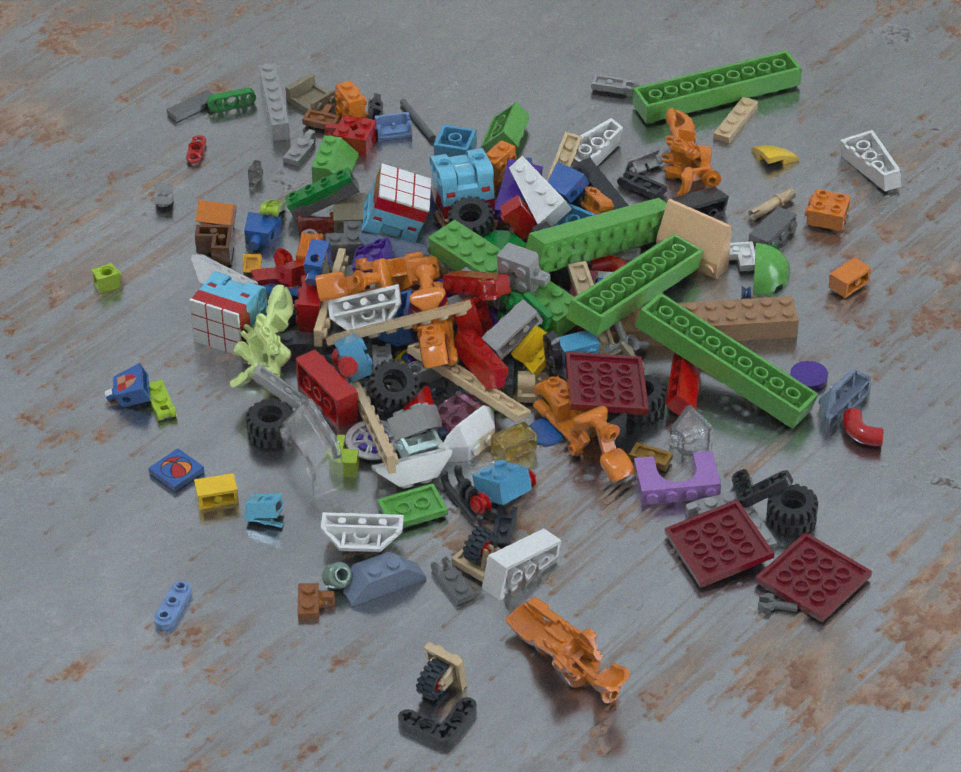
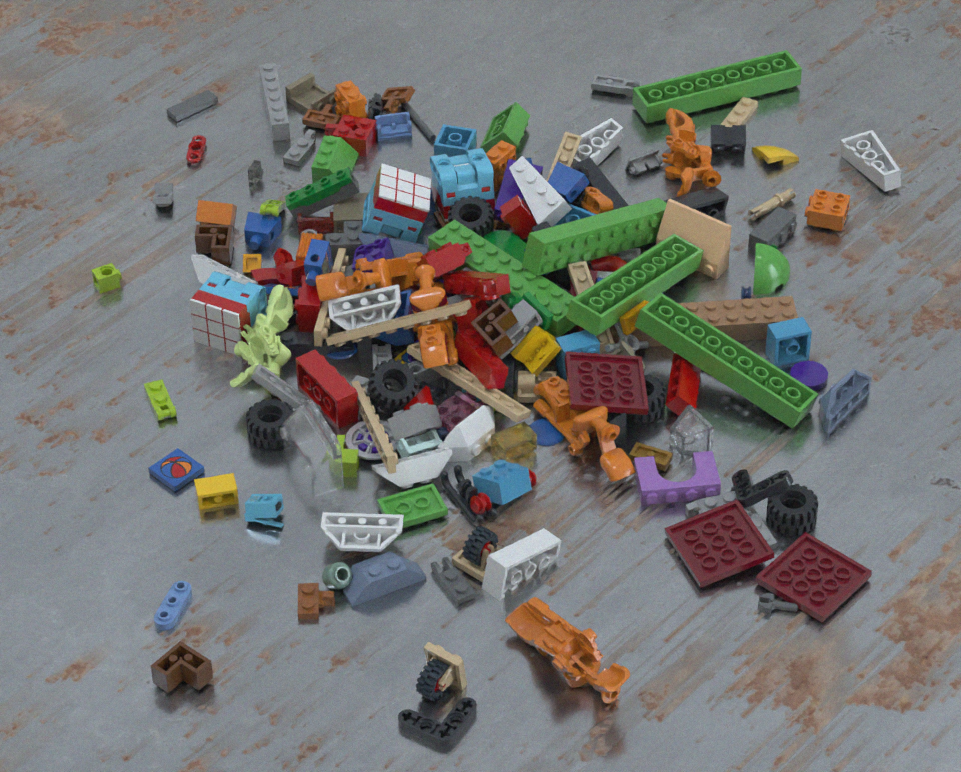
(130, 387): blue torso -> none
(180, 665): none -> reddish brown brick
(226, 95): green beam -> none
(351, 358): dark azure brick -> none
(395, 96): none -> dark orange hinge
(446, 258): none -> red hinge
(492, 327): none -> reddish brown brick
(505, 526): black hinge -> none
(522, 268): light grey hinge -> none
(553, 356): black beam -> none
(629, 319): none -> light orange plate
(642, 185): black hinge -> none
(728, 138): none -> black brick
(744, 254): white plate -> none
(788, 341): none -> dark azure brick
(849, 277): orange brick -> none
(861, 432): red cylinder -> none

